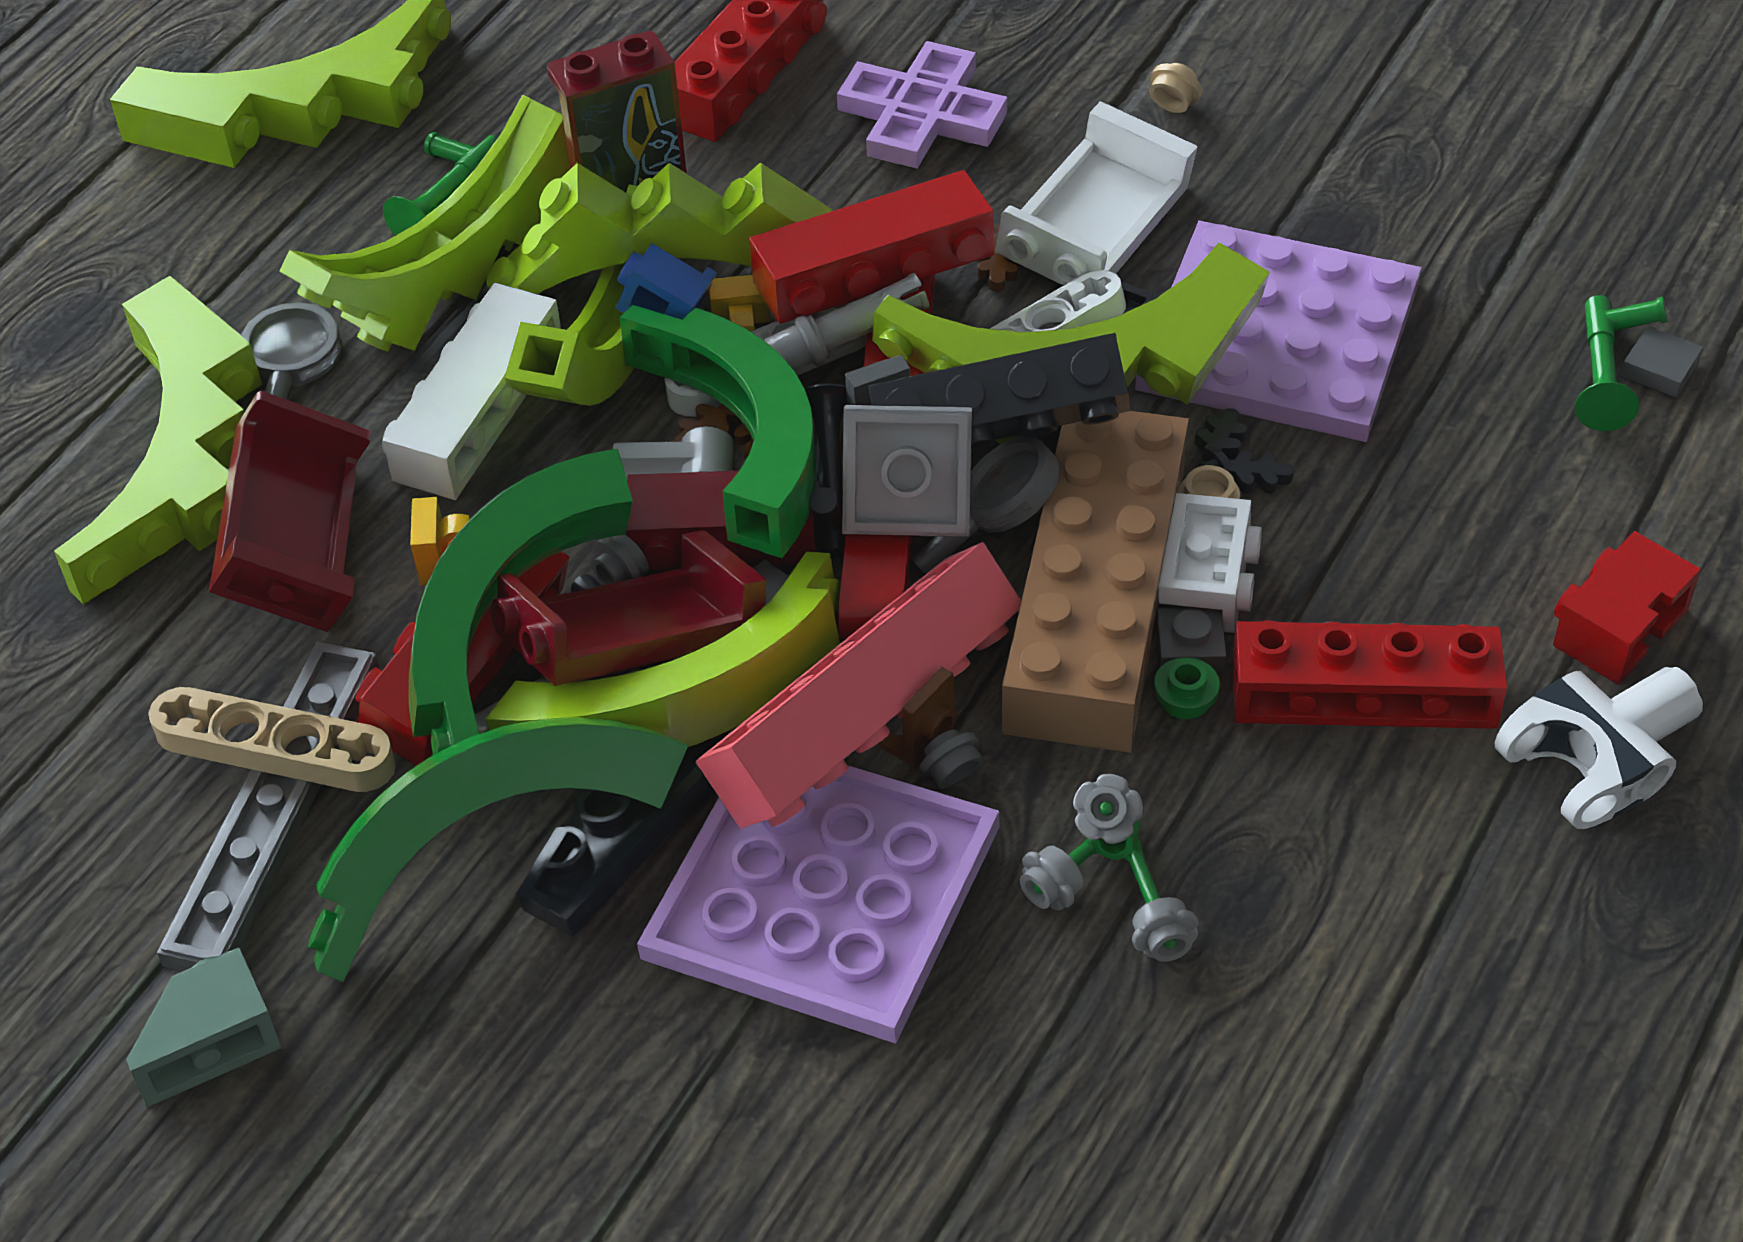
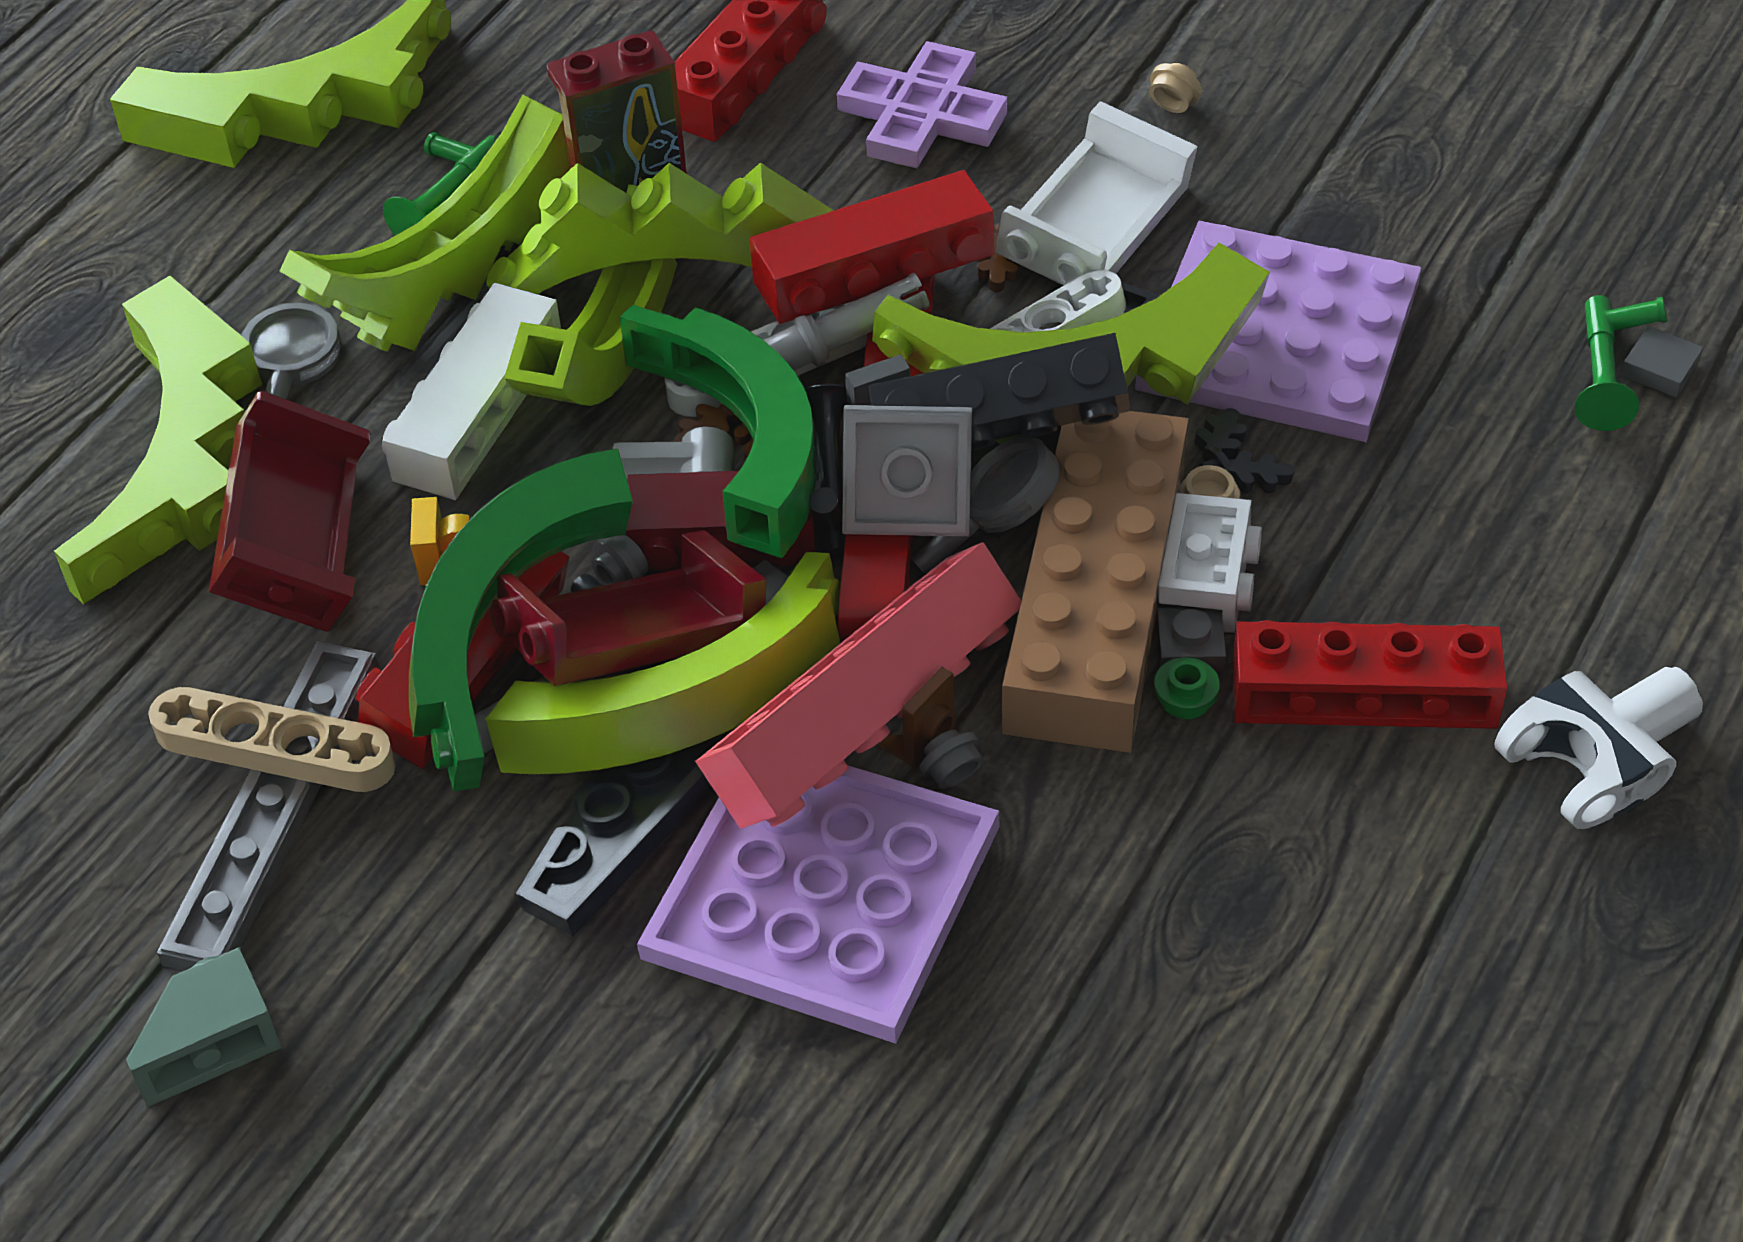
(466, 778): green arch -> none
(663, 283): blue brick -> none
(738, 301): yellow tile -> none
(1111, 822): light grey plant -> none
(1622, 602): red brick -> none

